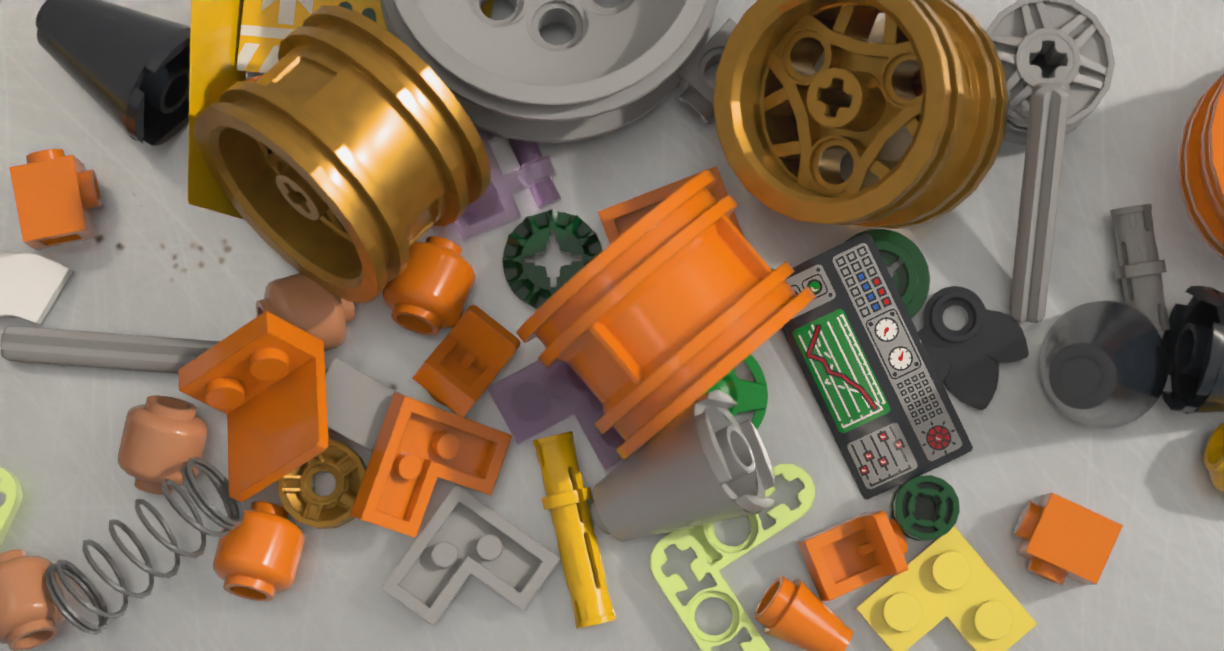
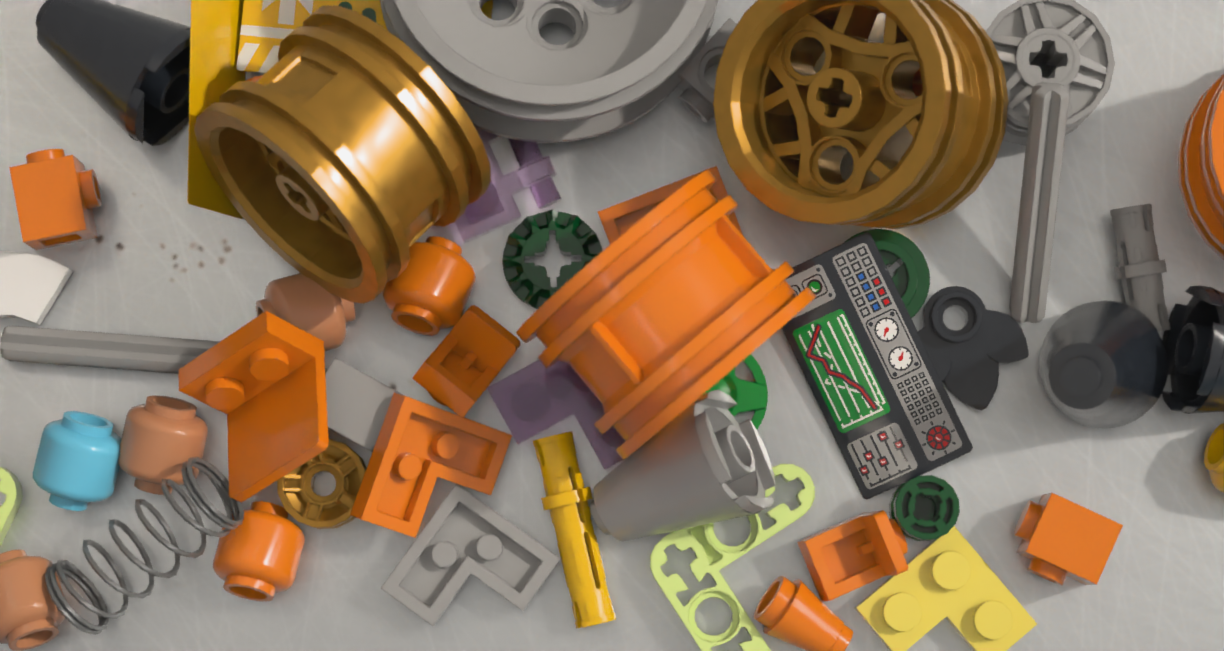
(77, 460): none -> medium azure head

